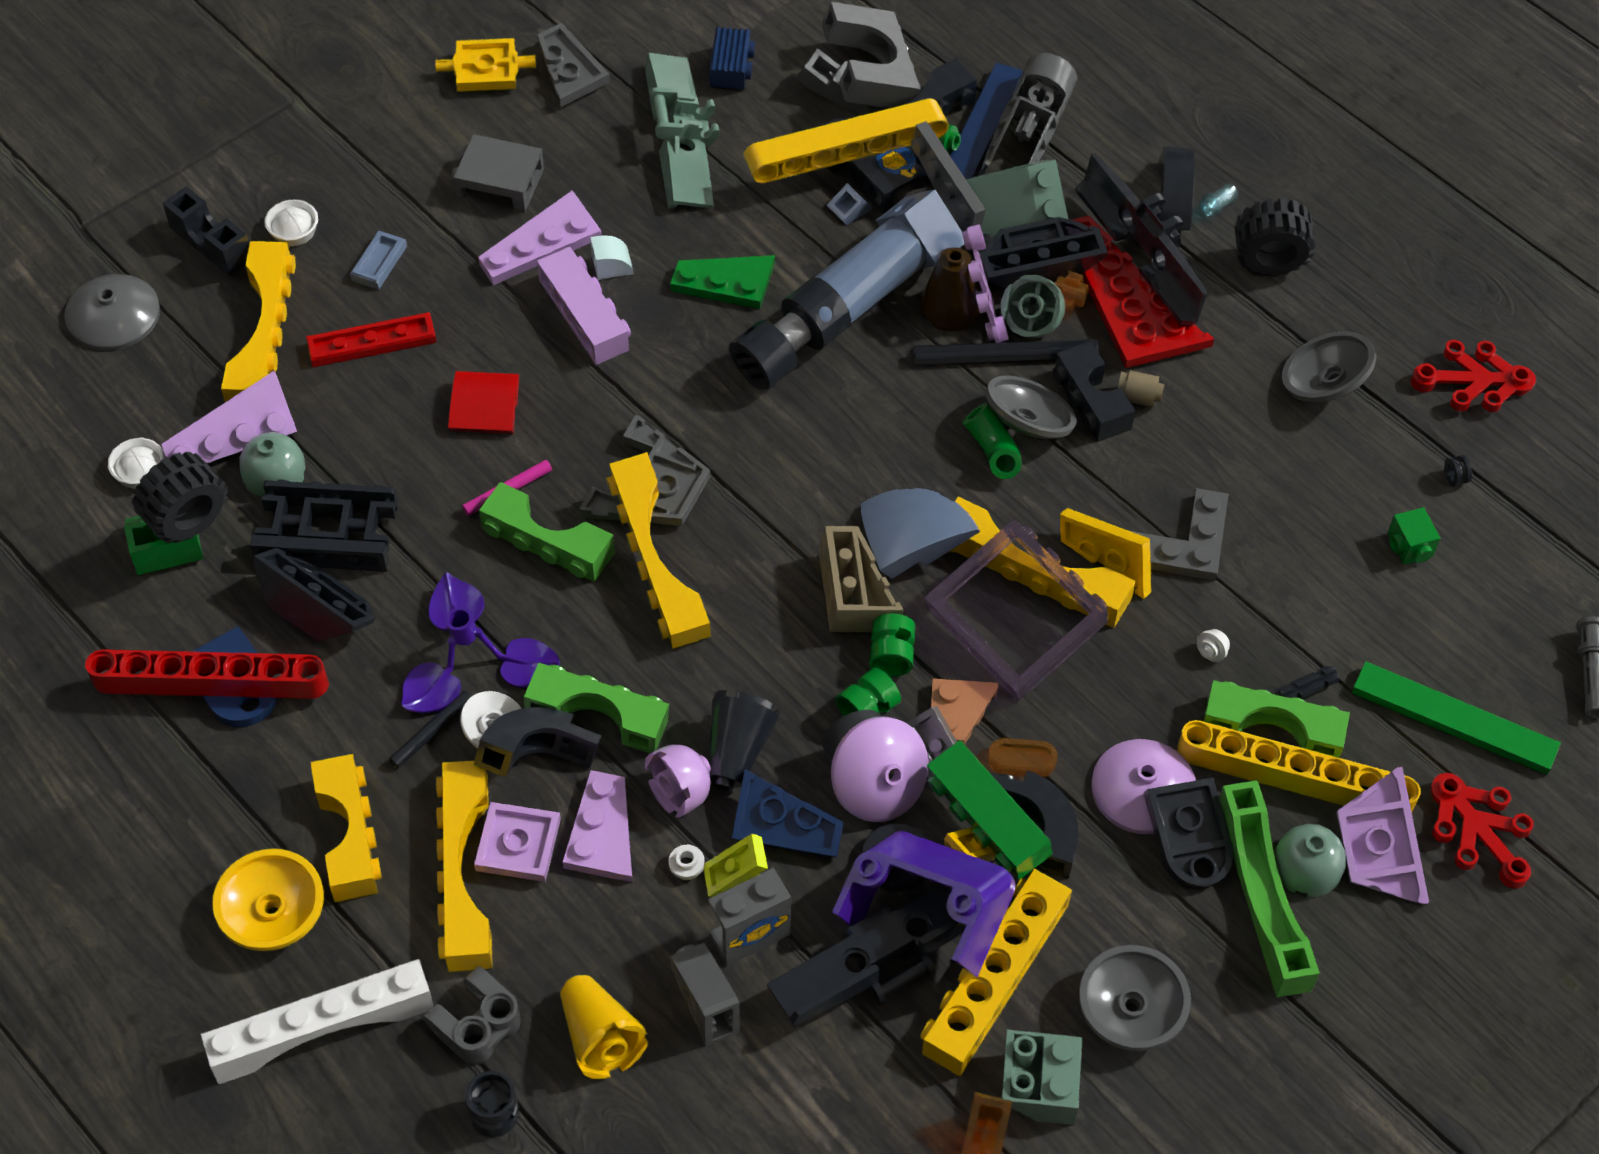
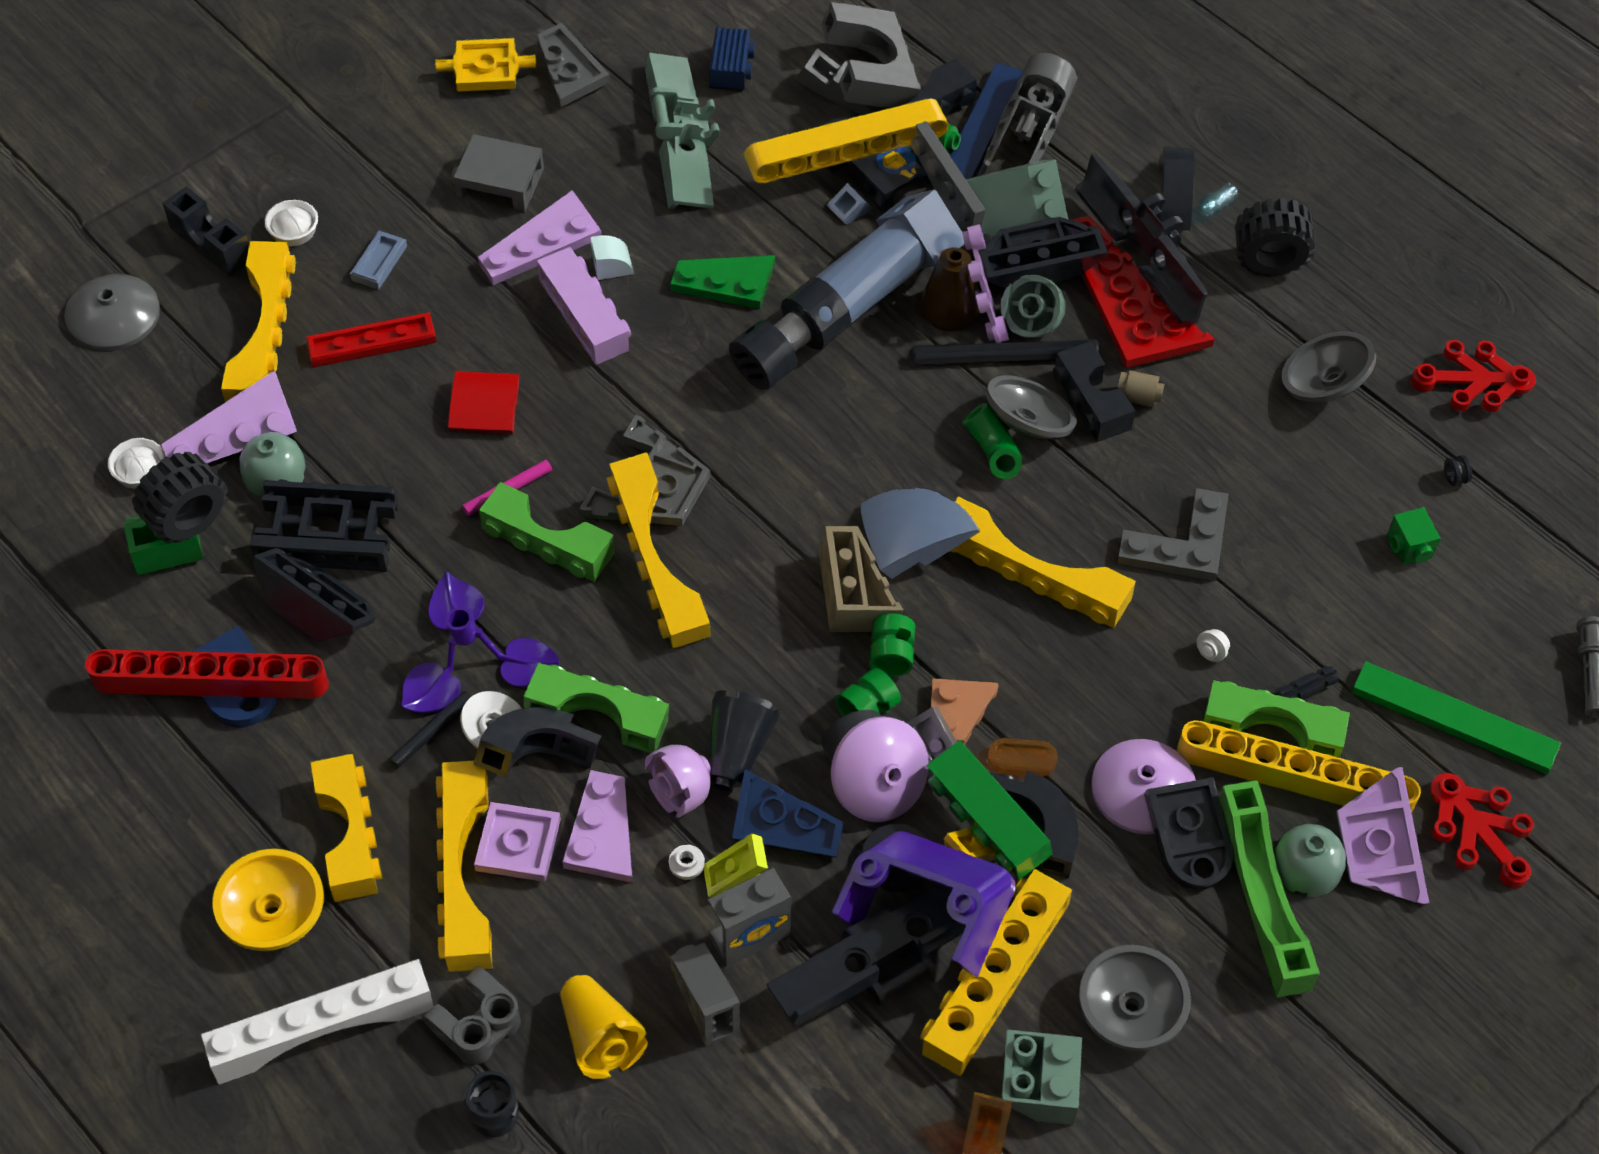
(1014, 684): clear purple window -> none
(1073, 290): clear orange gear -> none
(1109, 545): yellow wing -> none

